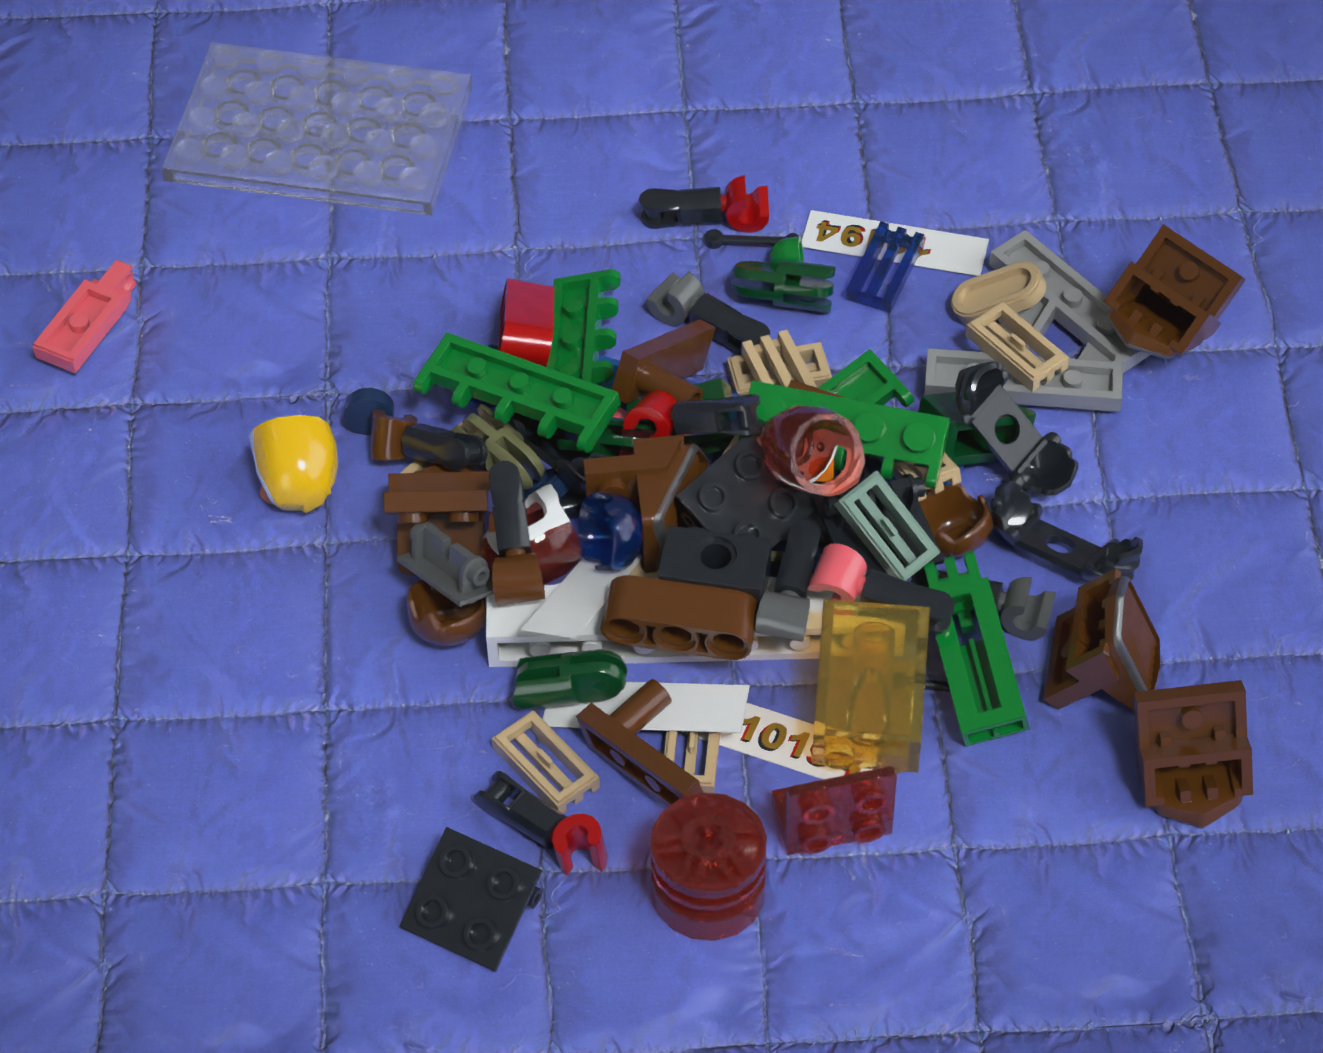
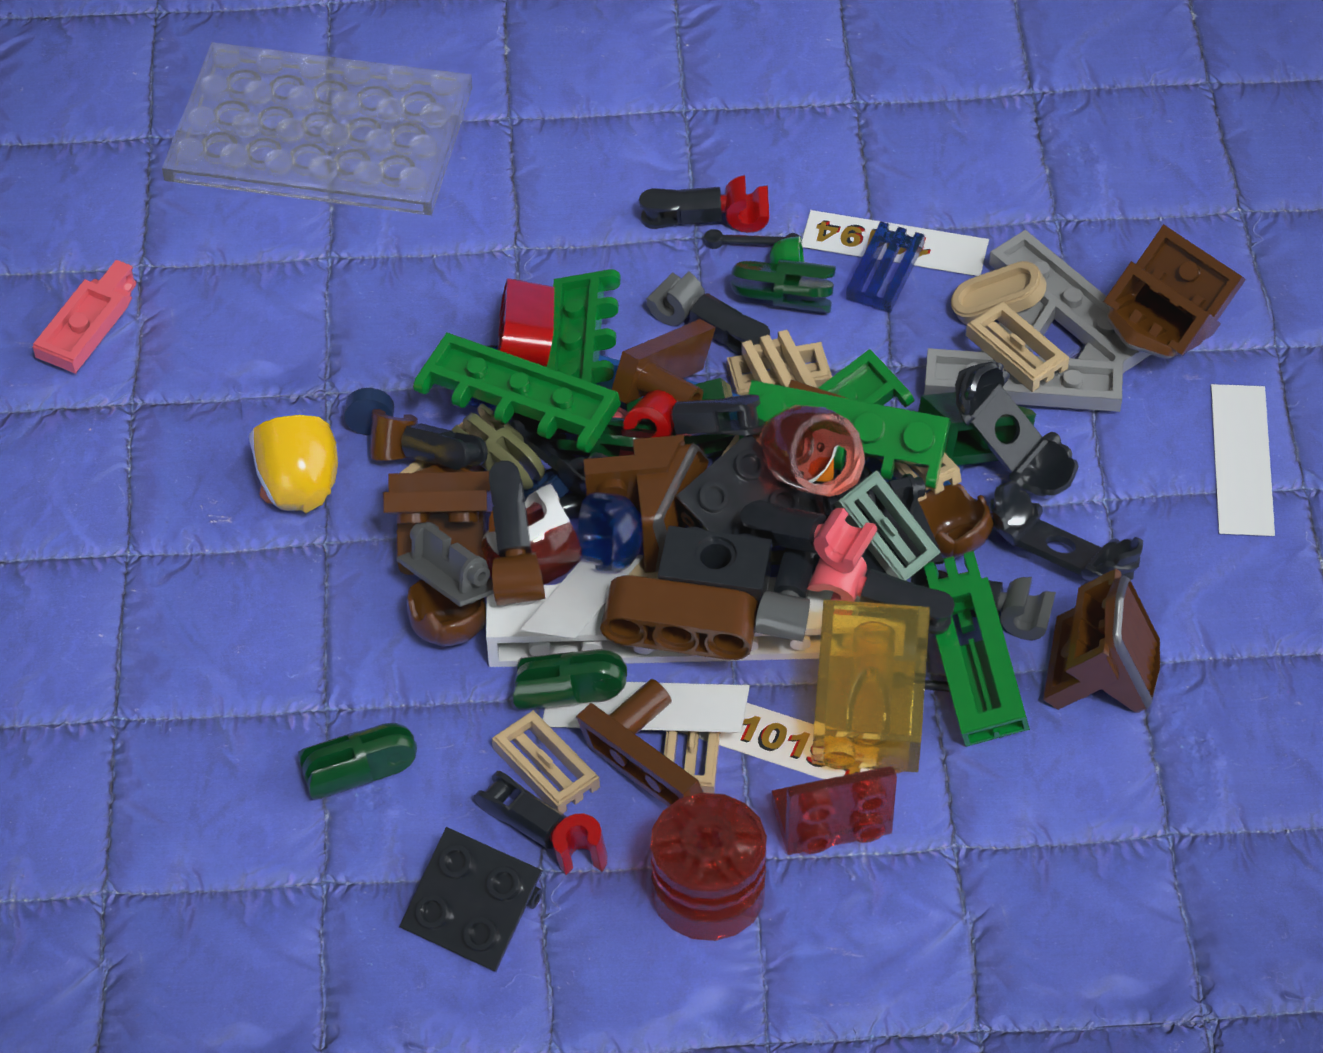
(357, 759): none -> dark green arm
(830, 537): none -> piece
(1193, 750): reddish brown piece -> none
(1242, 460): none -> white sticker

